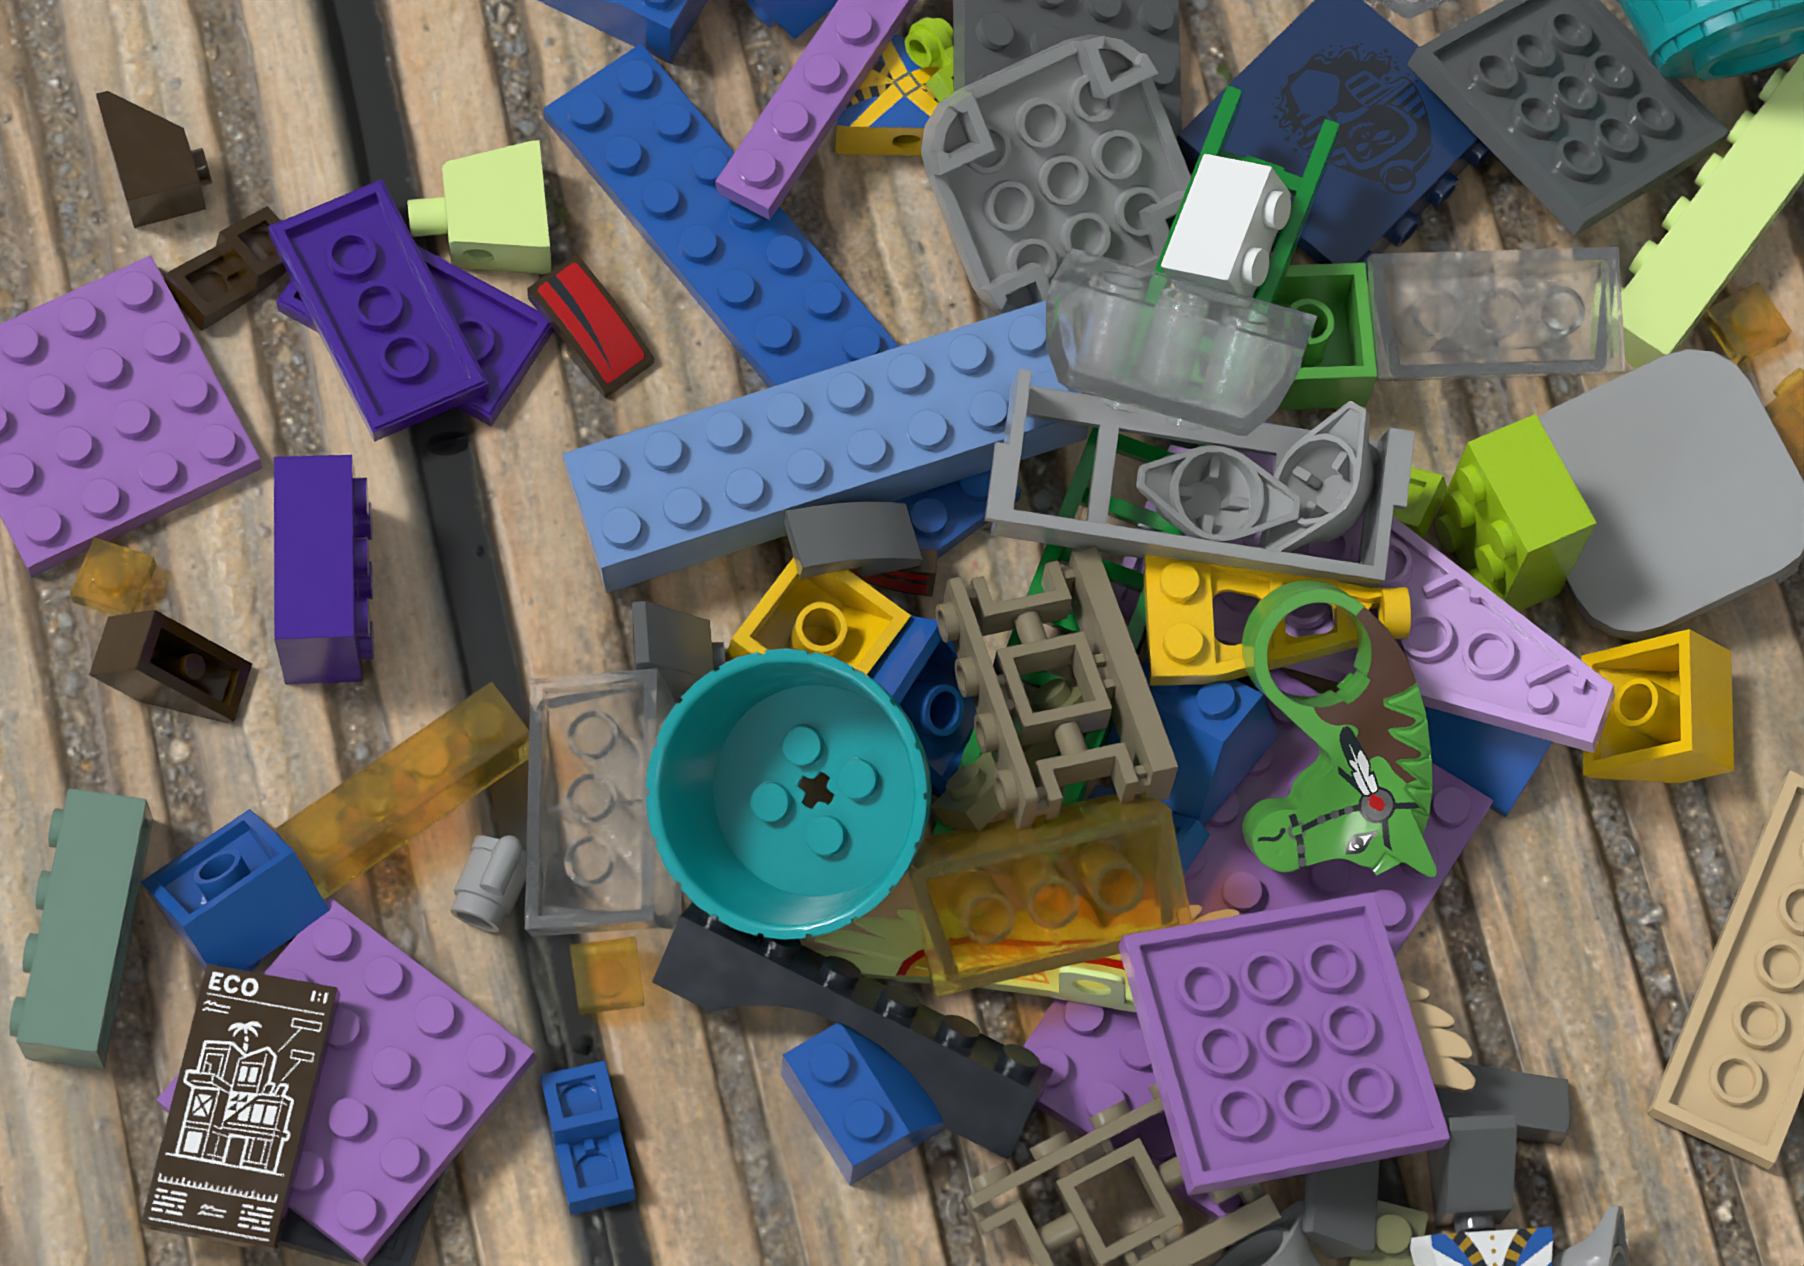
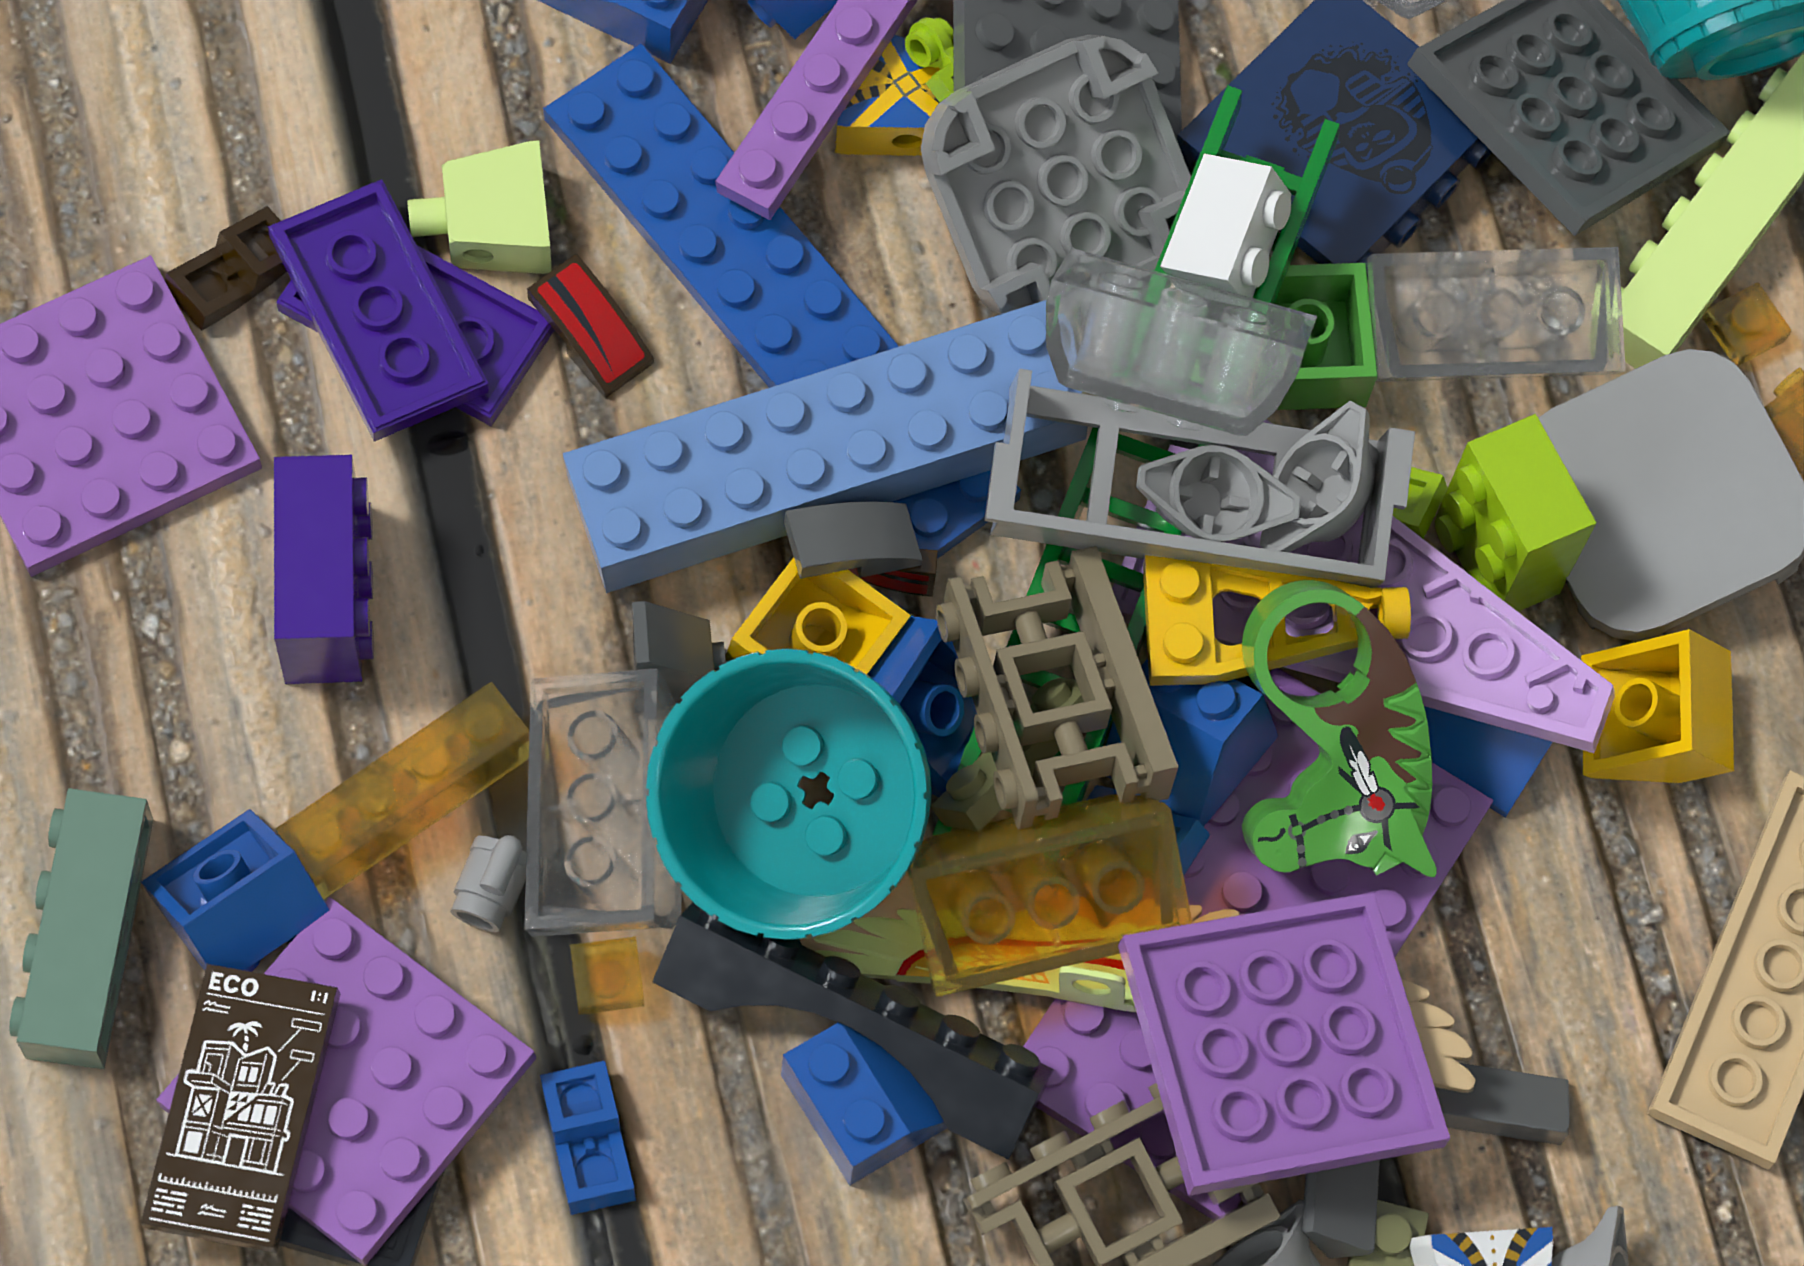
(113, 578): clear yellow plate -> none
(153, 162): dark brown slope -> none
(170, 666): dark brown slope -> none
(1474, 1173): dark grey slope -> none

